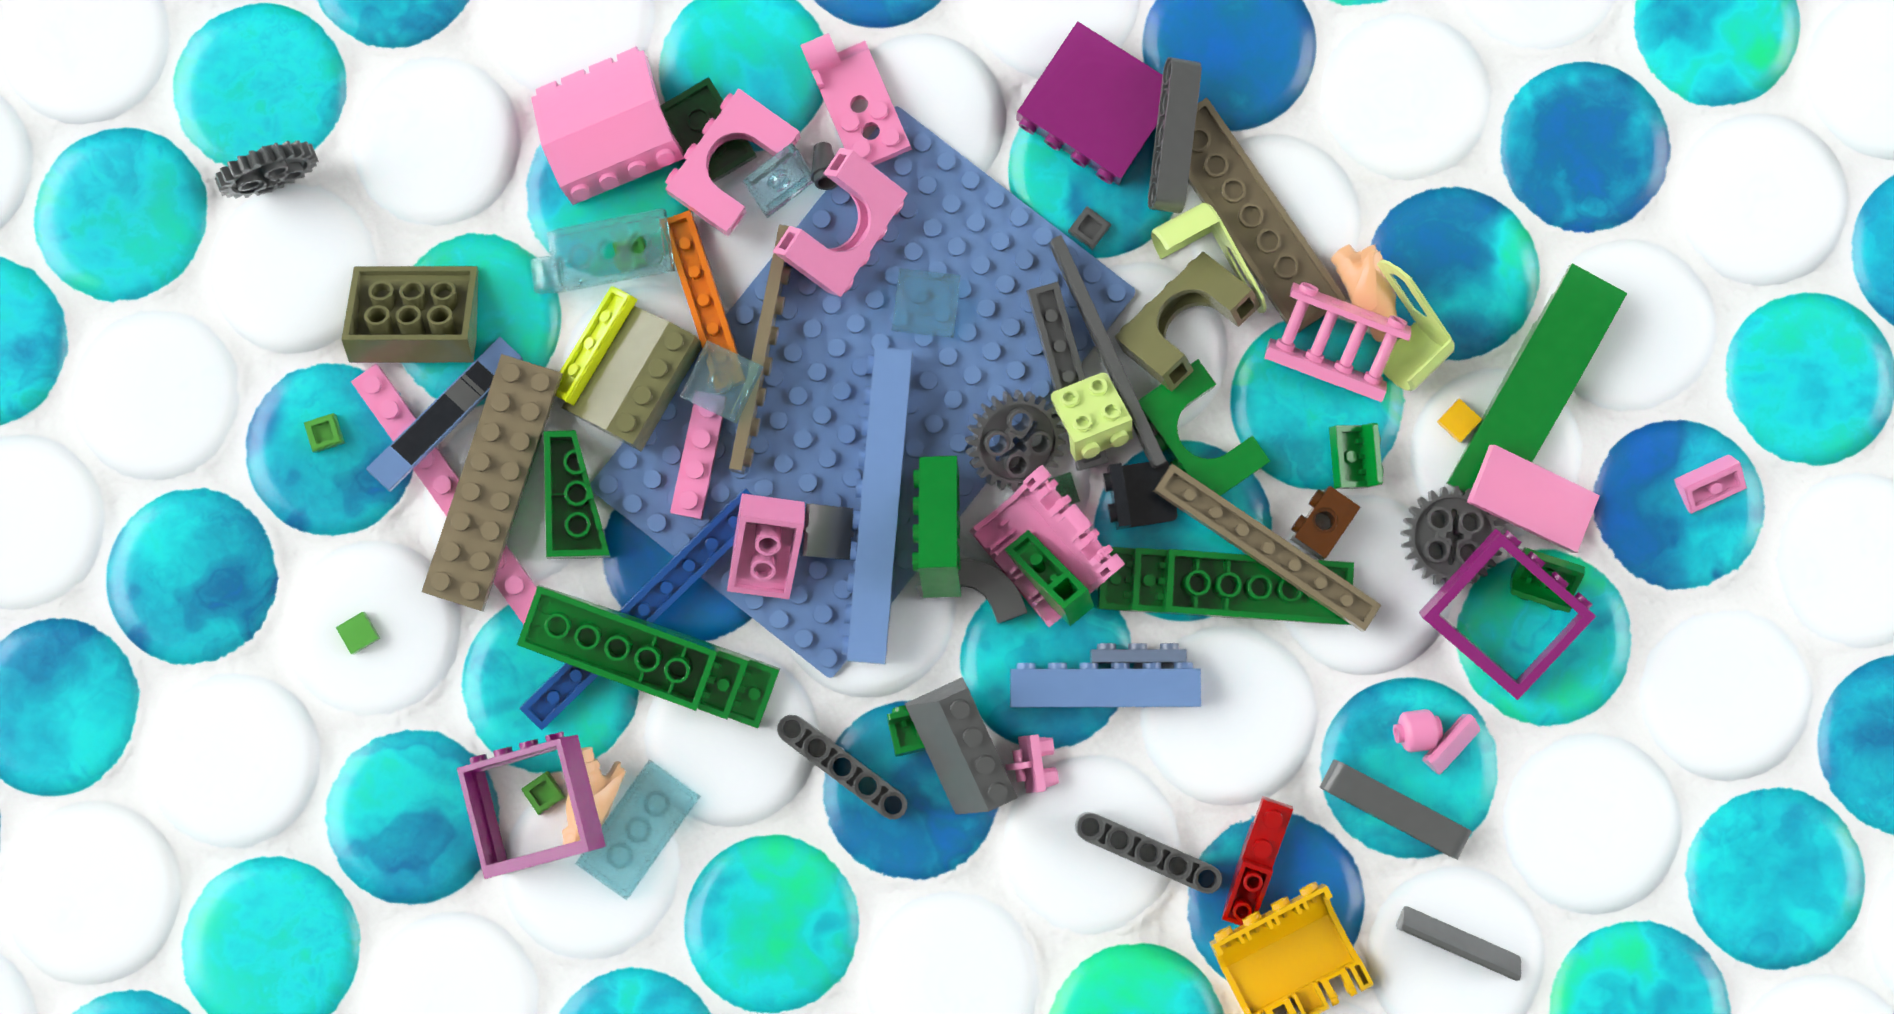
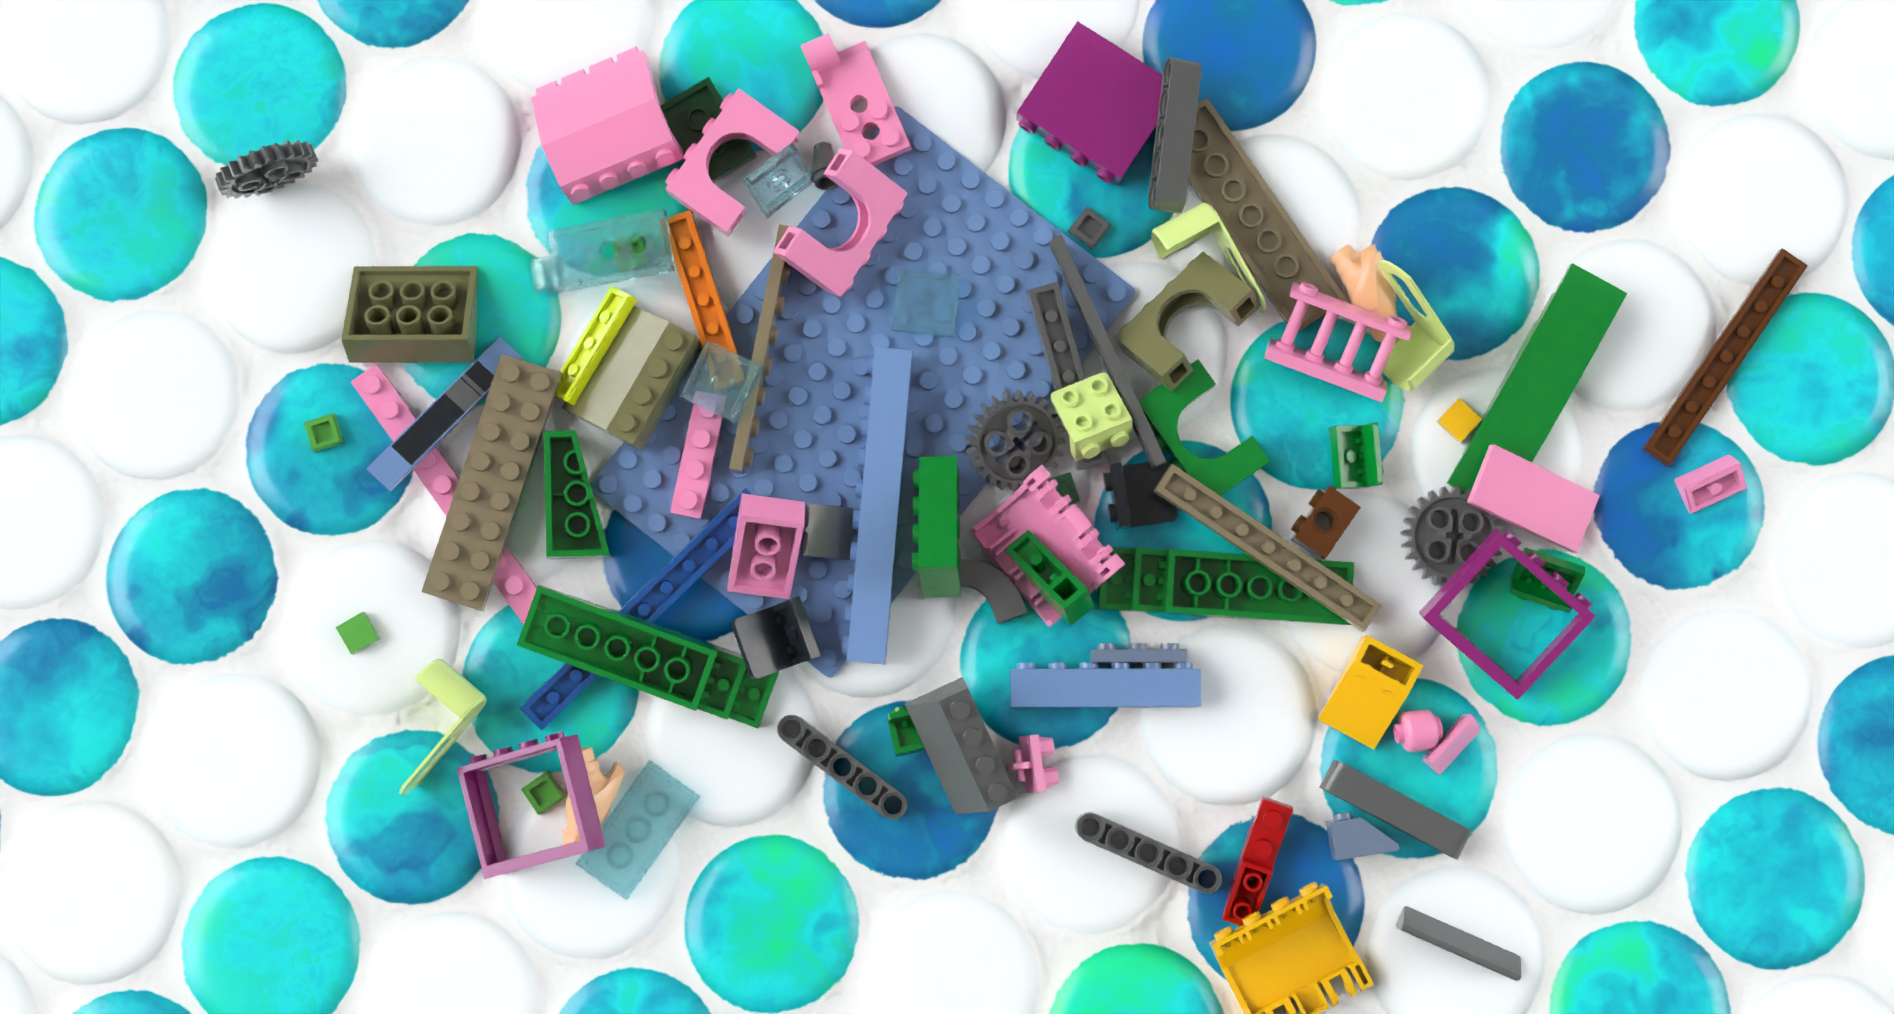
(456, 695): none -> yellowish green piece
(775, 638): none -> black bracket
(1356, 837): none -> sand blue slope
(1370, 691): none -> yellow slope
(1724, 357): none -> reddish brown tile

